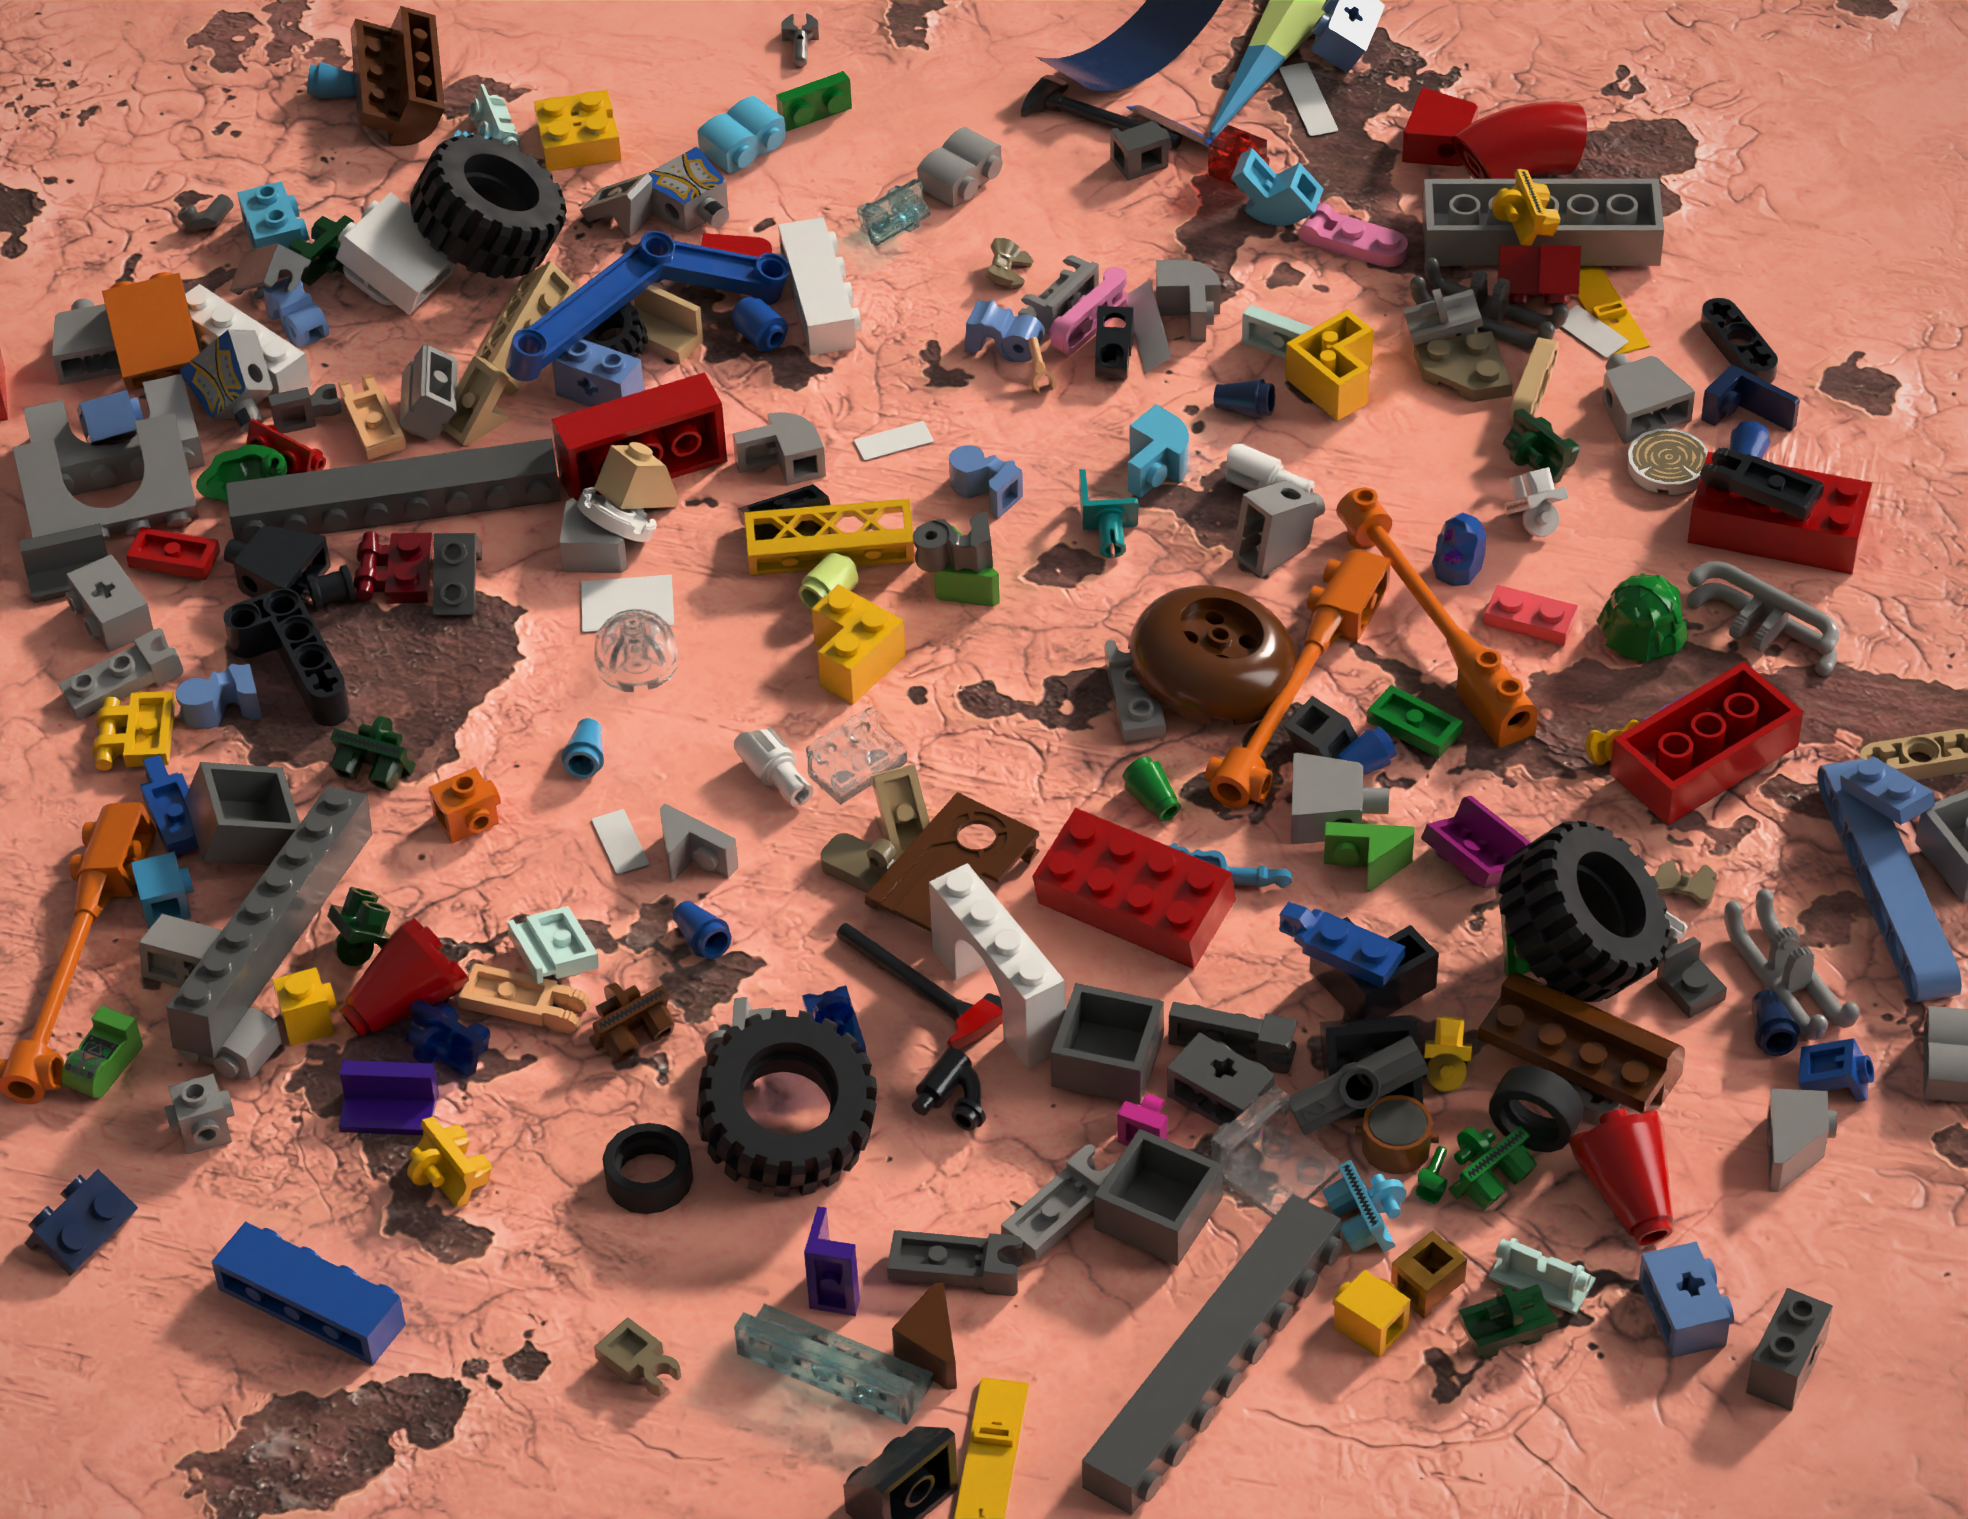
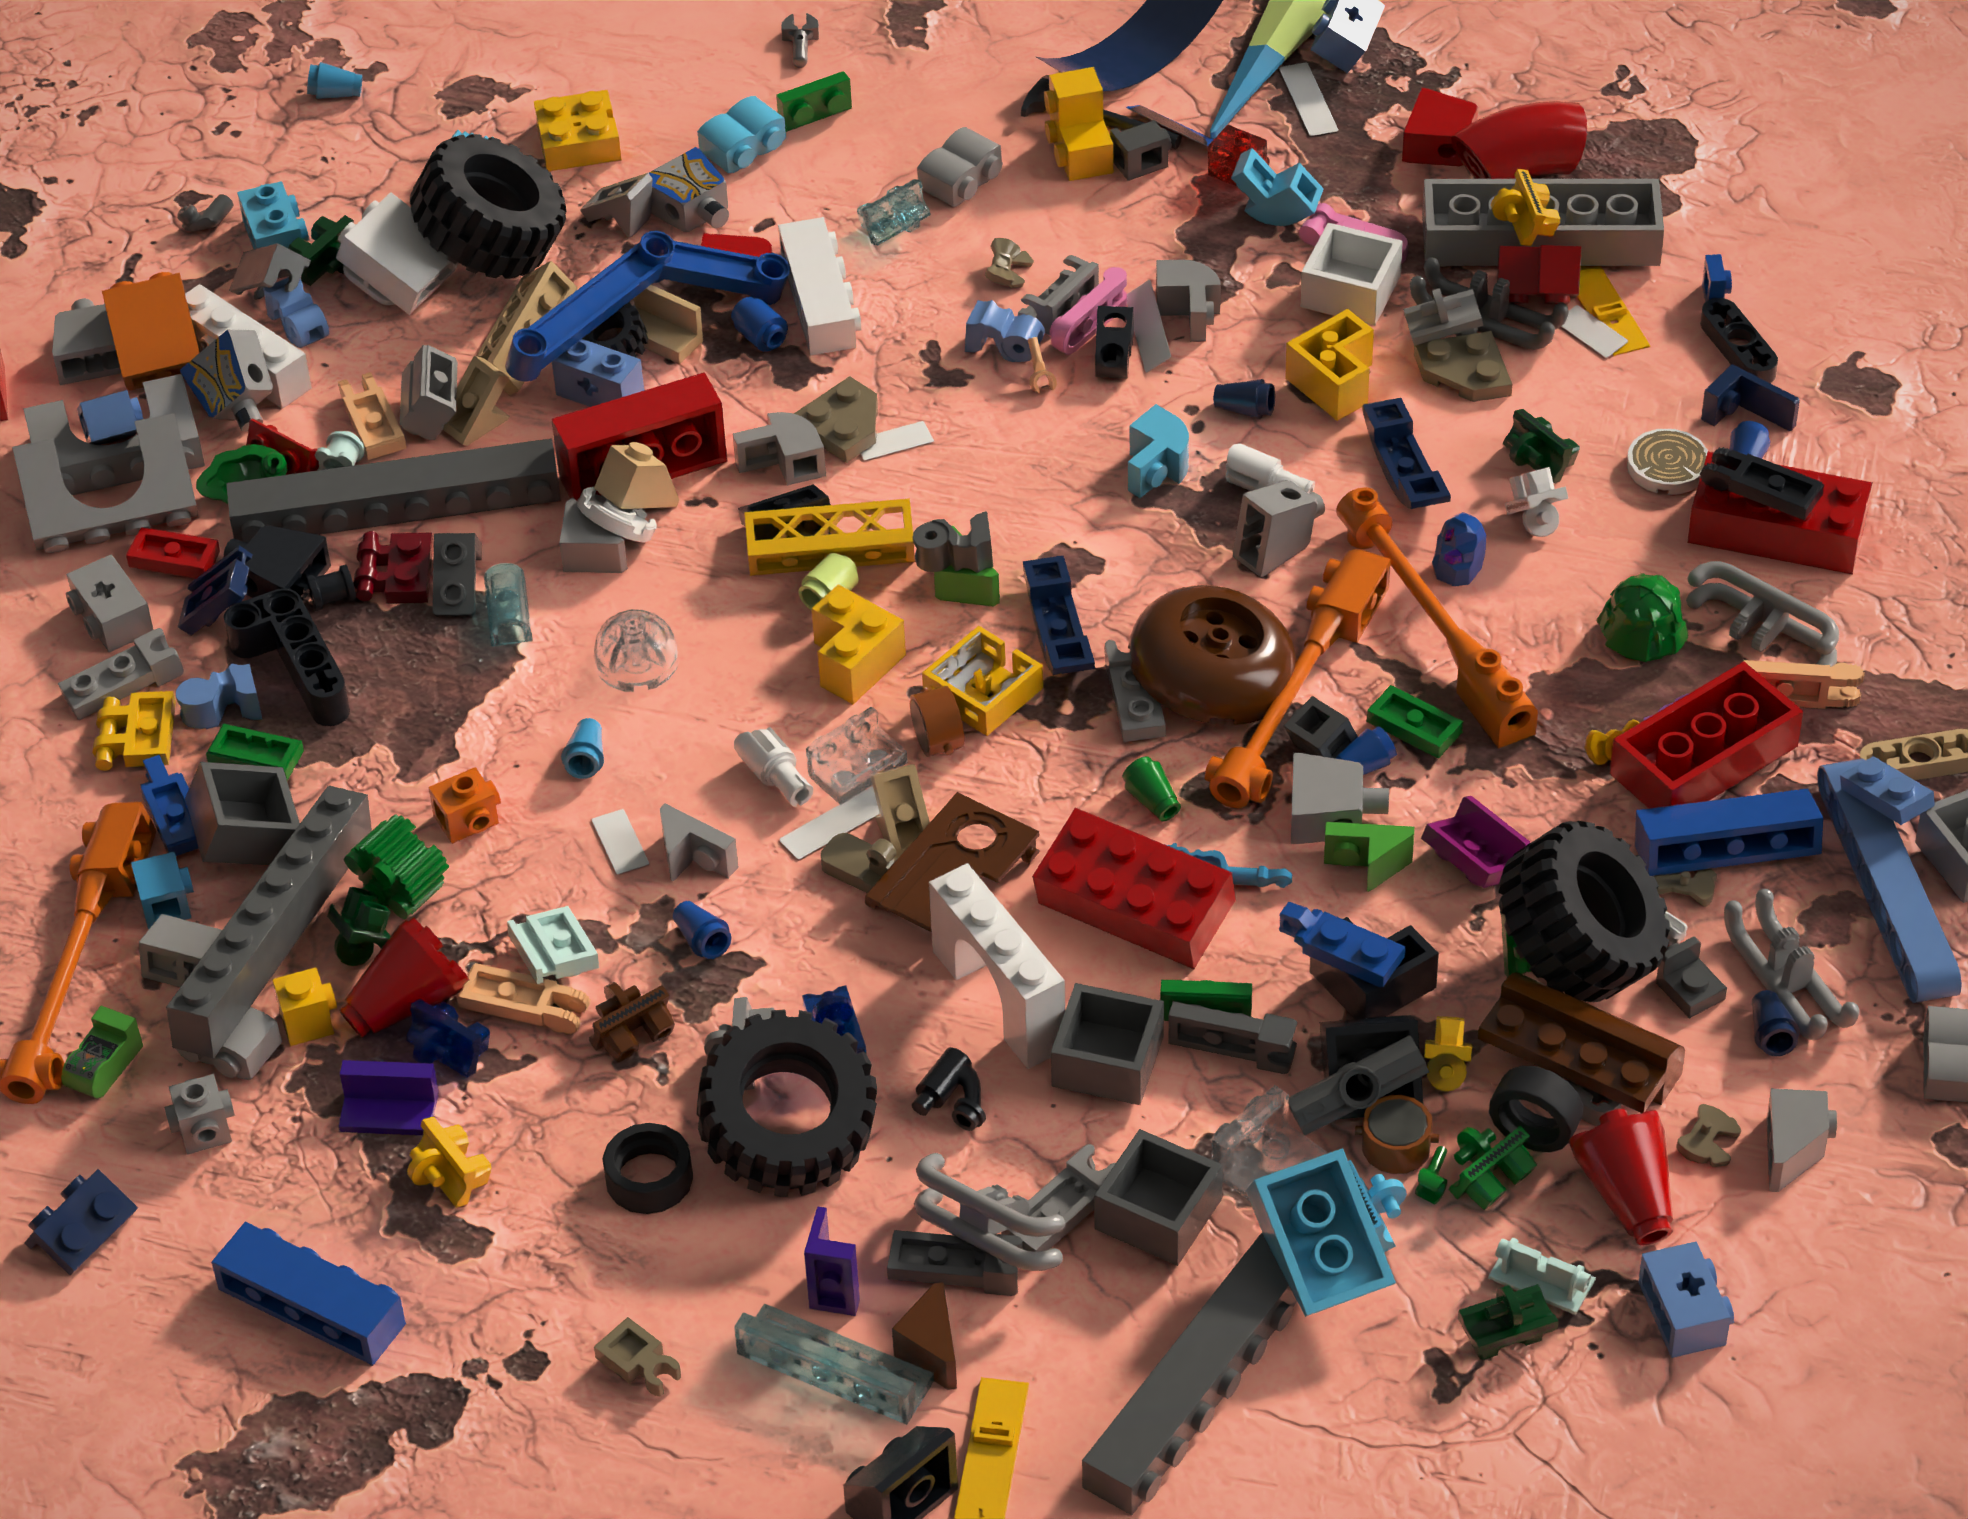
(56, 554): dark grey panel -> none
(215, 591): none -> dark blue plate
(254, 748): none -> green plate
(297, 408): dark grey plate -> none
(342, 451): none -> light aqua brick
(372, 746): dark green hips -> none
(397, 866): none -> green brick
(398, 76): reddish brown brick -> none
(492, 117): light aqua hinge -> none
(507, 605): none -> clear light blue brick
(607, 597): white sticker -> none
(833, 822): none -> white sticker
(844, 418): none -> dark tan plate
(937, 721): none -> dark orange piece
(970, 1019): black piece -> none
(975, 475): medium blue leg -> none
(979, 665): none -> yellow piece
(984, 1215): none -> light grey piece
(1056, 616): none -> dark blue slope
(1078, 124): none -> yellow brick
(1108, 517): teal bracket -> none
(1143, 1117): dark pink tile -> none
(1215, 1080): dark grey brick -> none
(1220, 996): none -> green plate
(1269, 330): light aqua plate -> none
(1320, 1232): none -> medium azure slope
(1351, 273): none -> white piece
(1371, 1312): yellow brick -> none
(1400, 455): none -> dark blue slope
(1429, 1272): pearl gold brick -> none
(1530, 615): coral plate -> none
(1535, 377): tan beam -> none
(1644, 396): light grey torso -> none
(1699, 1144): none -> dark tan piece
(1715, 280): none -> blue plate
(1729, 832): none -> blue brick
(1789, 1349): dark grey brick -> none
(1813, 683): none -> light nougat hinge
(1836, 1067): blue bracket -> none

